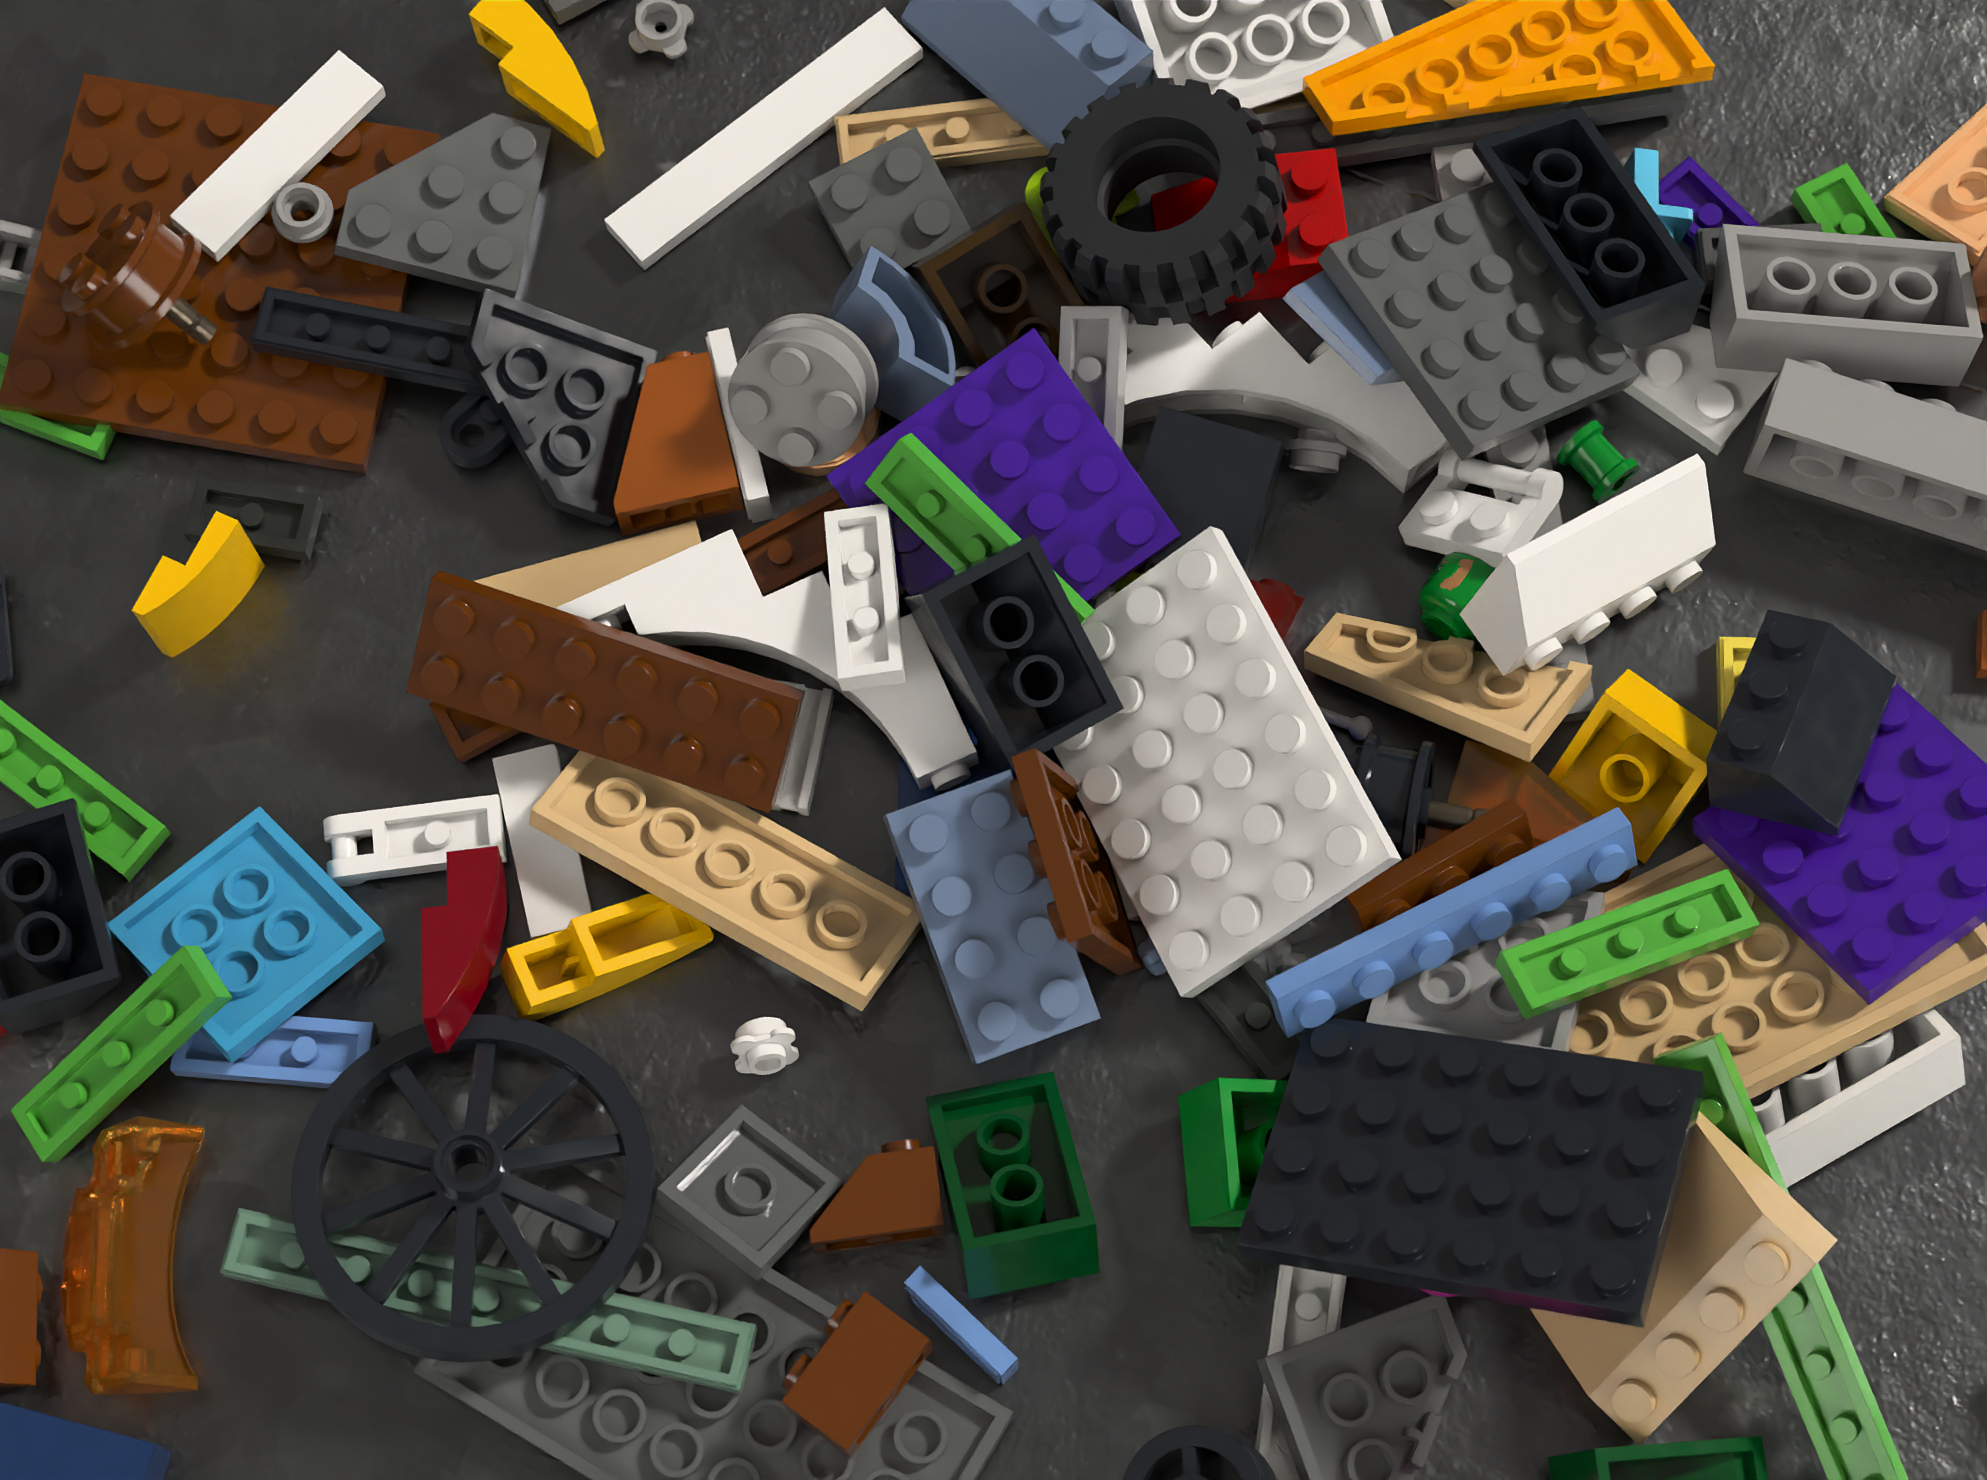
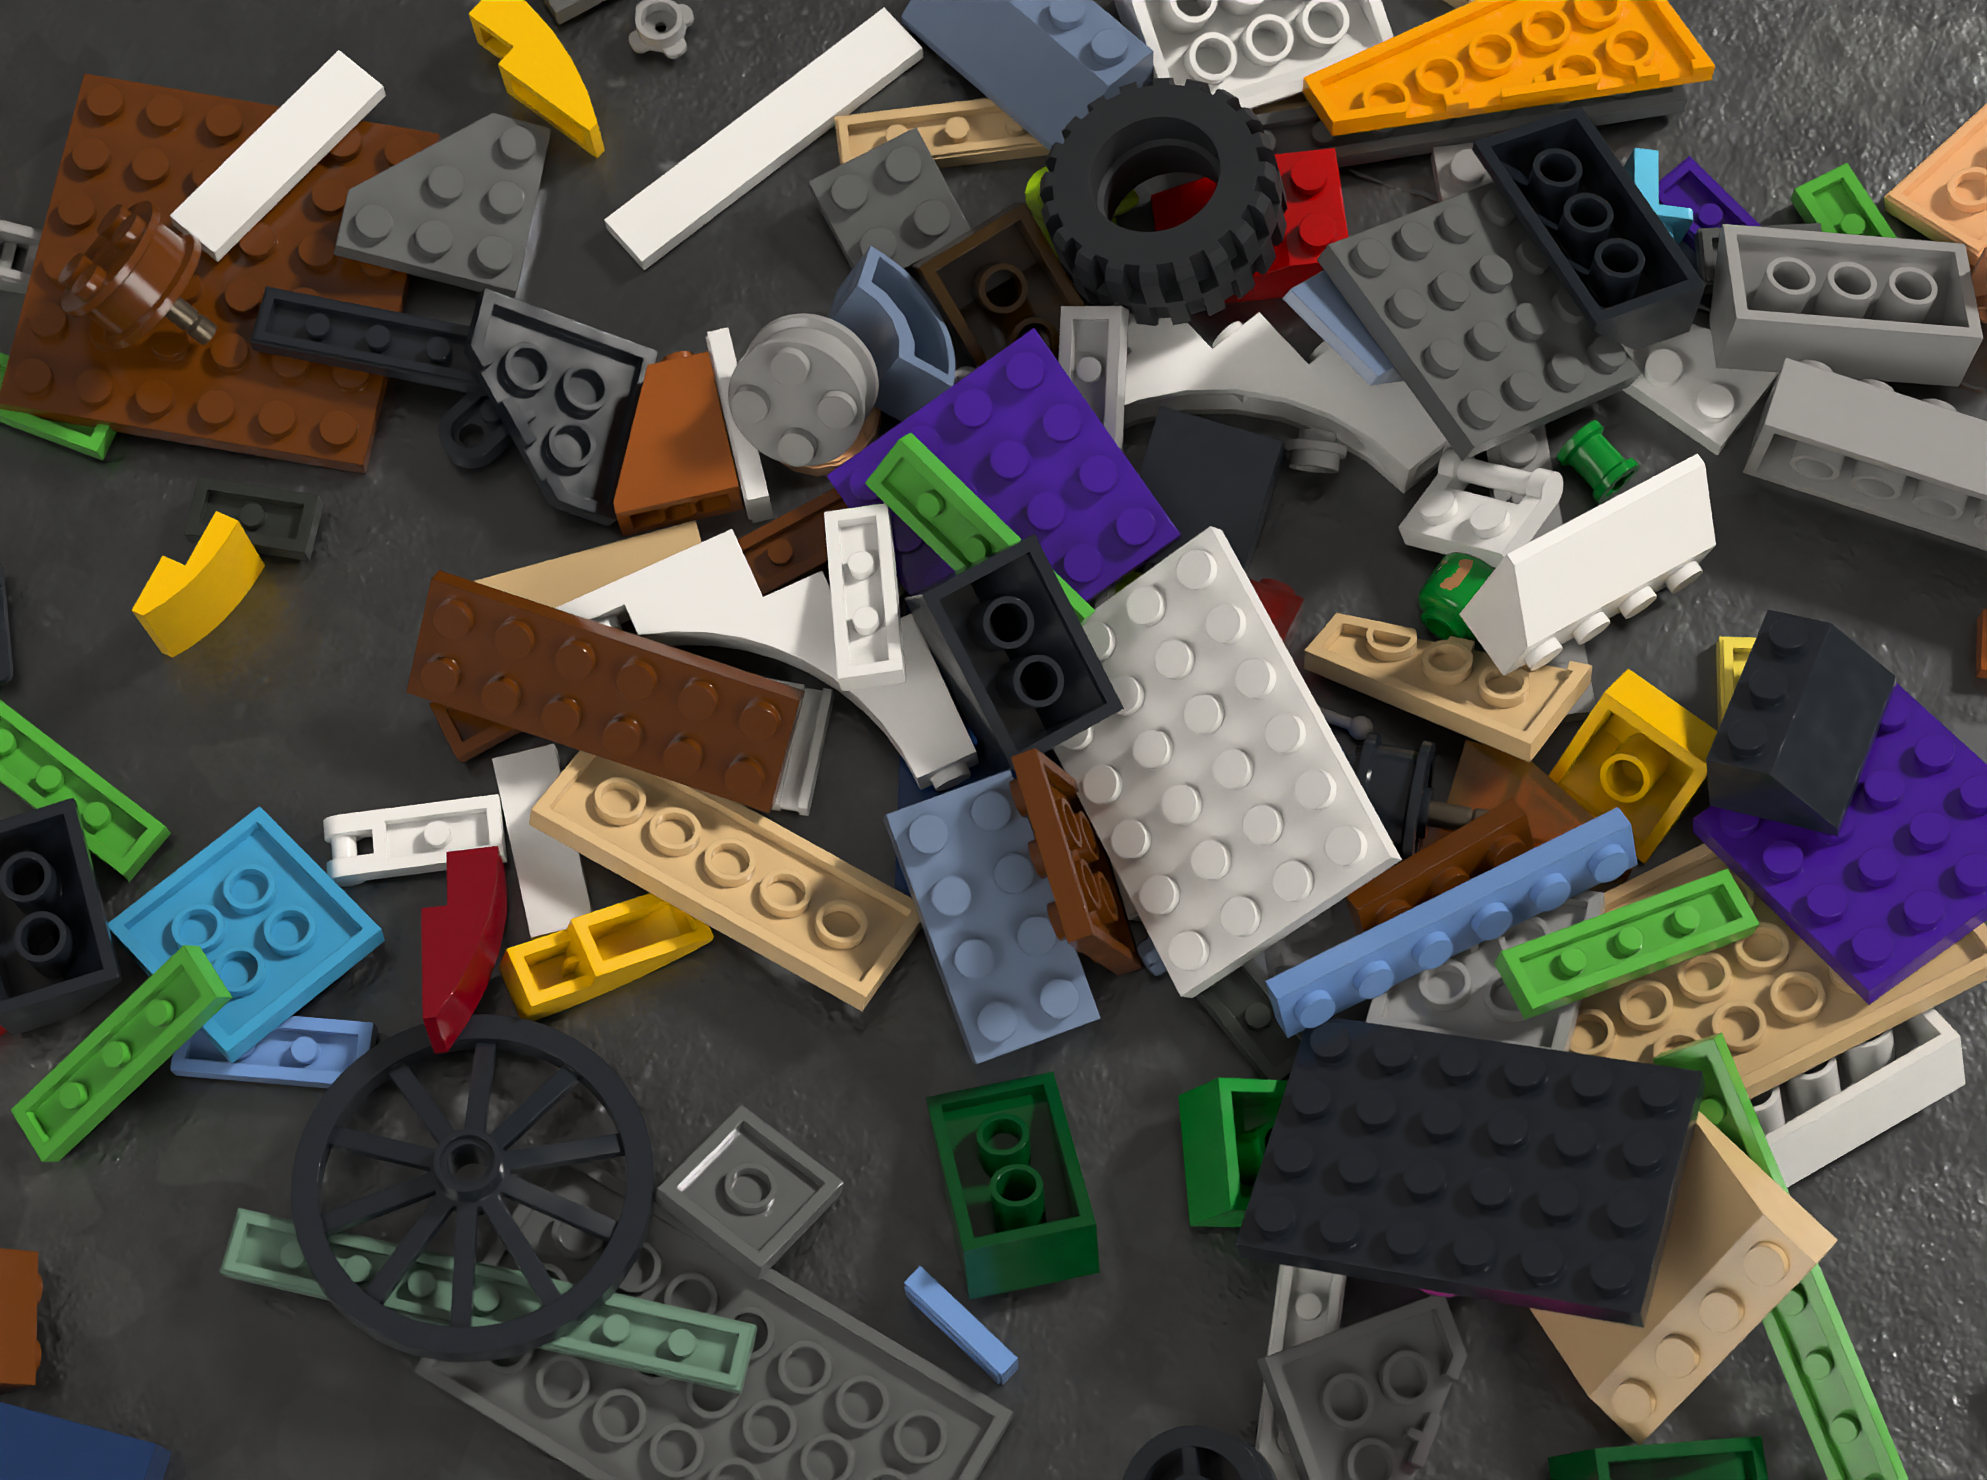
(122, 1259): clear orange windscreen -> none
(300, 197): light grey plate -> none
(764, 1046): white plate -> none
(855, 1372): reddish brown brick -> none
(884, 1202): reddish brown slope -> none

